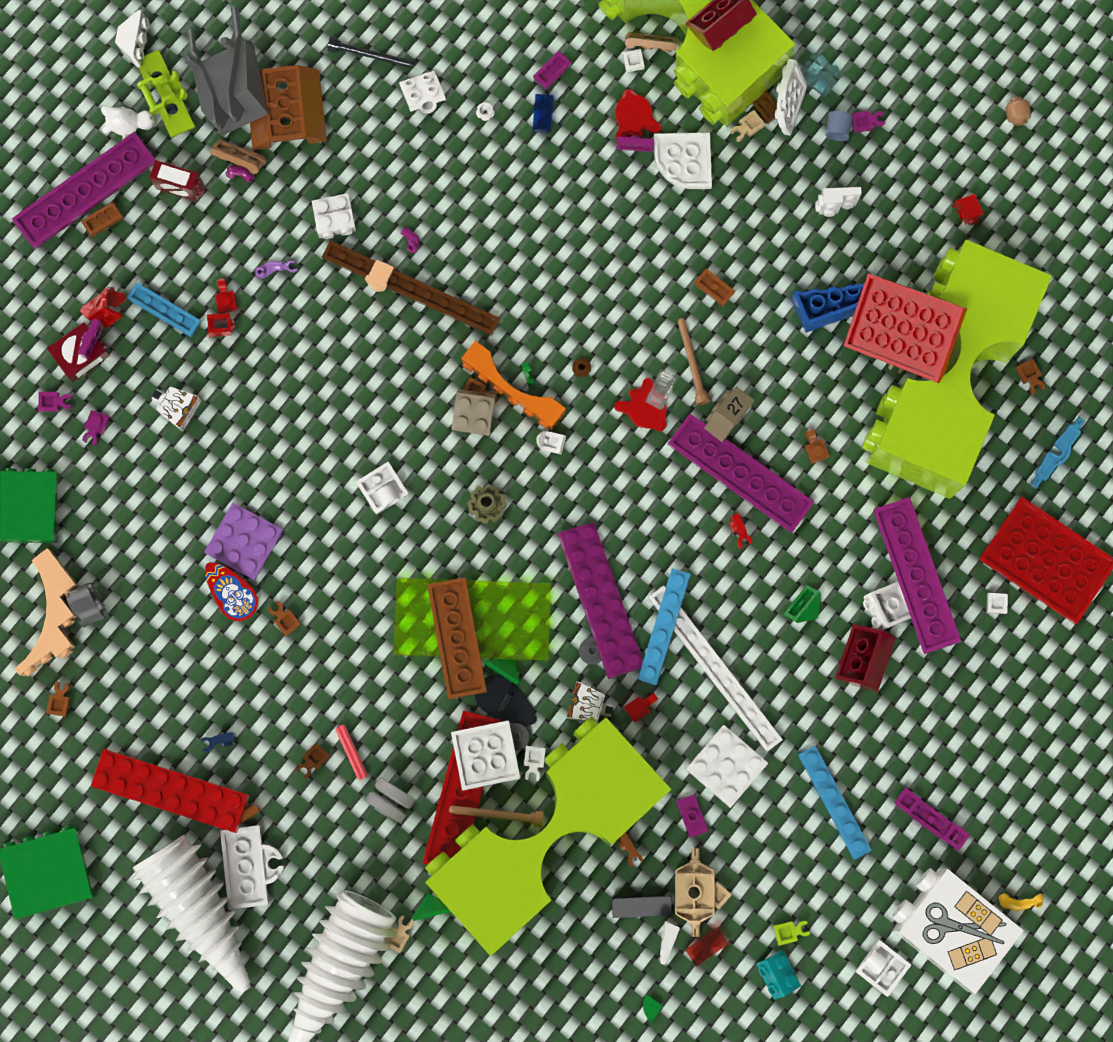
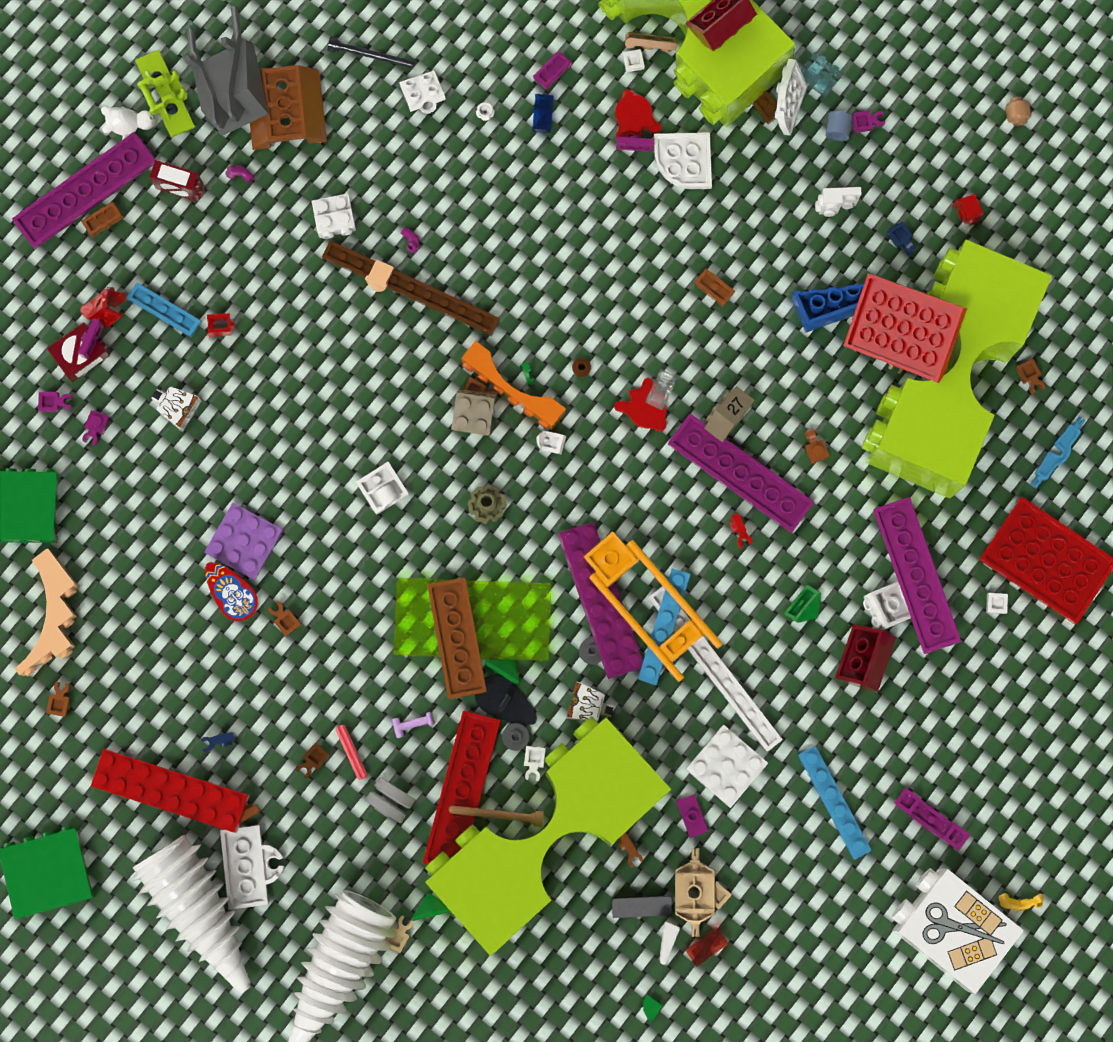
(86, 604): dark grey brick -> none
(132, 37): white slope -> none
(225, 300): red plate -> none
(238, 155): medium nougat plate -> none
(272, 266): medium lavender arm -> none
(399, 727): none -> lavender piece
(485, 755): white plate -> none
(614, 559): none -> light orange plate
(639, 708): red plate -> none
(702, 396): medium nougat piece -> none
(749, 124): tan plate -> none
(778, 975): teal bracket -> none
(787, 932): lime plate -> none
(883, 968): white plate -> none
(901, 236): none -> dark blue plate

